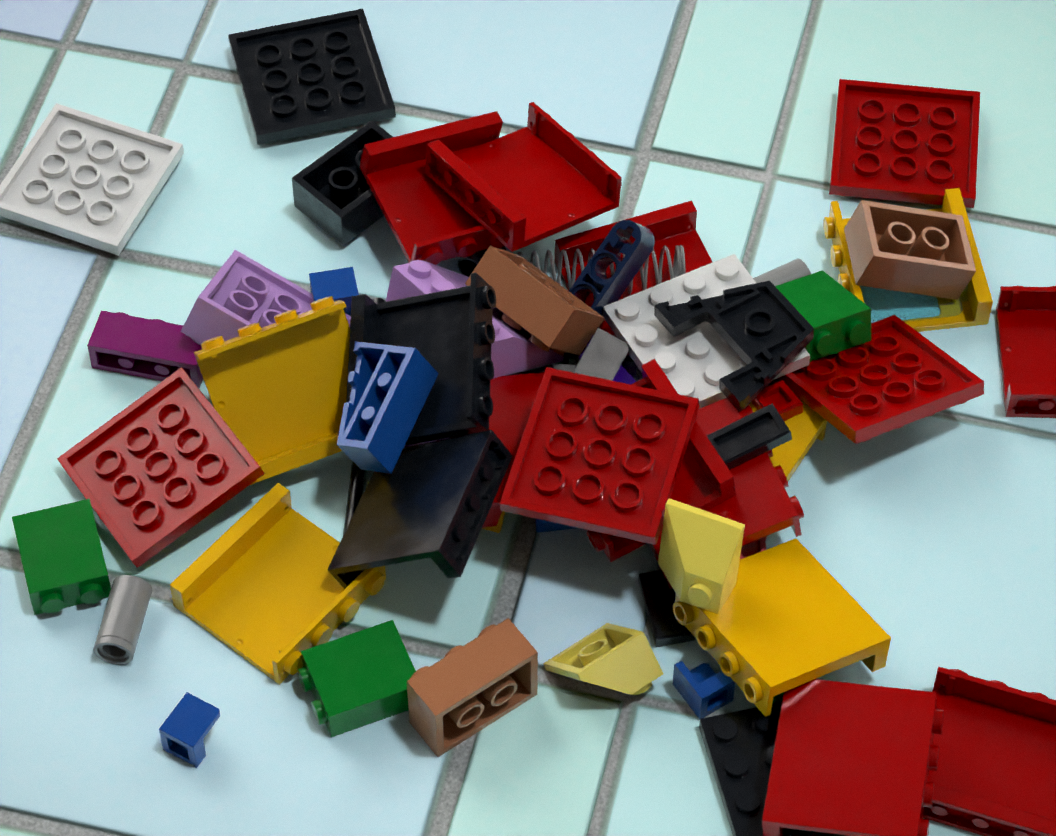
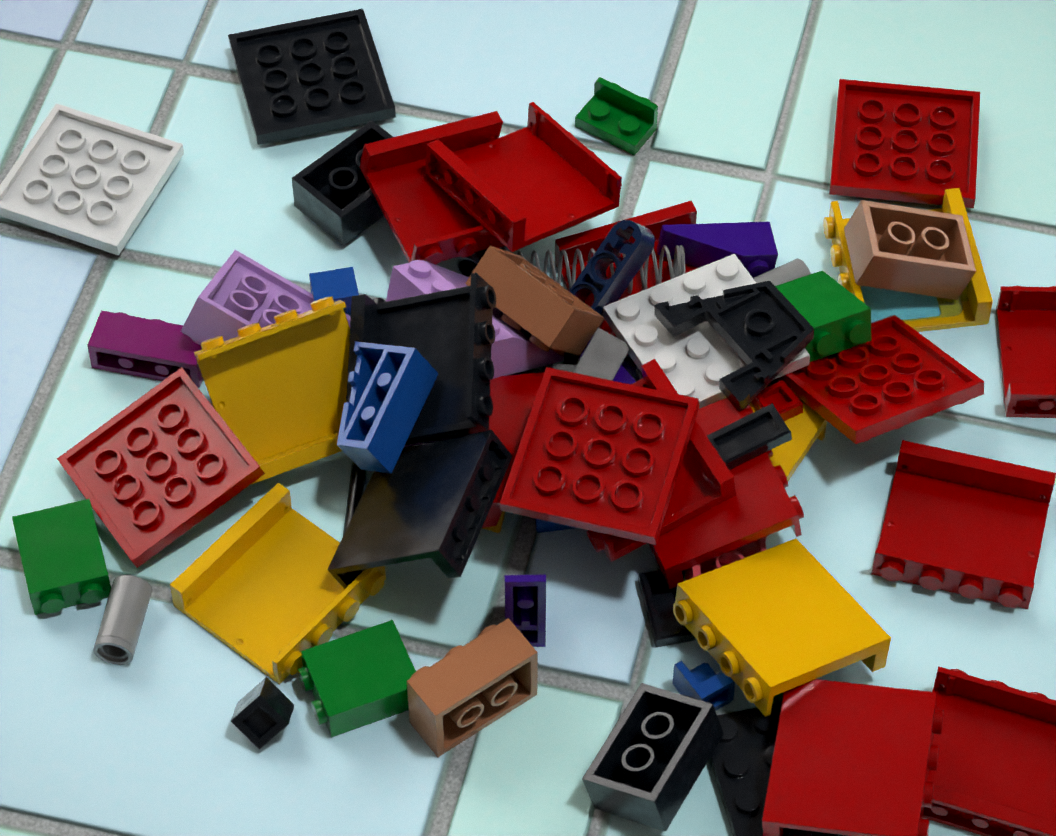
(186, 728): blue panel -> none
(262, 713): none -> black panel
(527, 606): none -> dark purple slope
(611, 659): light yellow slope -> none
(618, 116): none -> green bracket
(653, 756): none -> black brick
(700, 554): light yellow slope -> none
(710, 242): none -> dark purple slope
(964, 524): none -> red panel

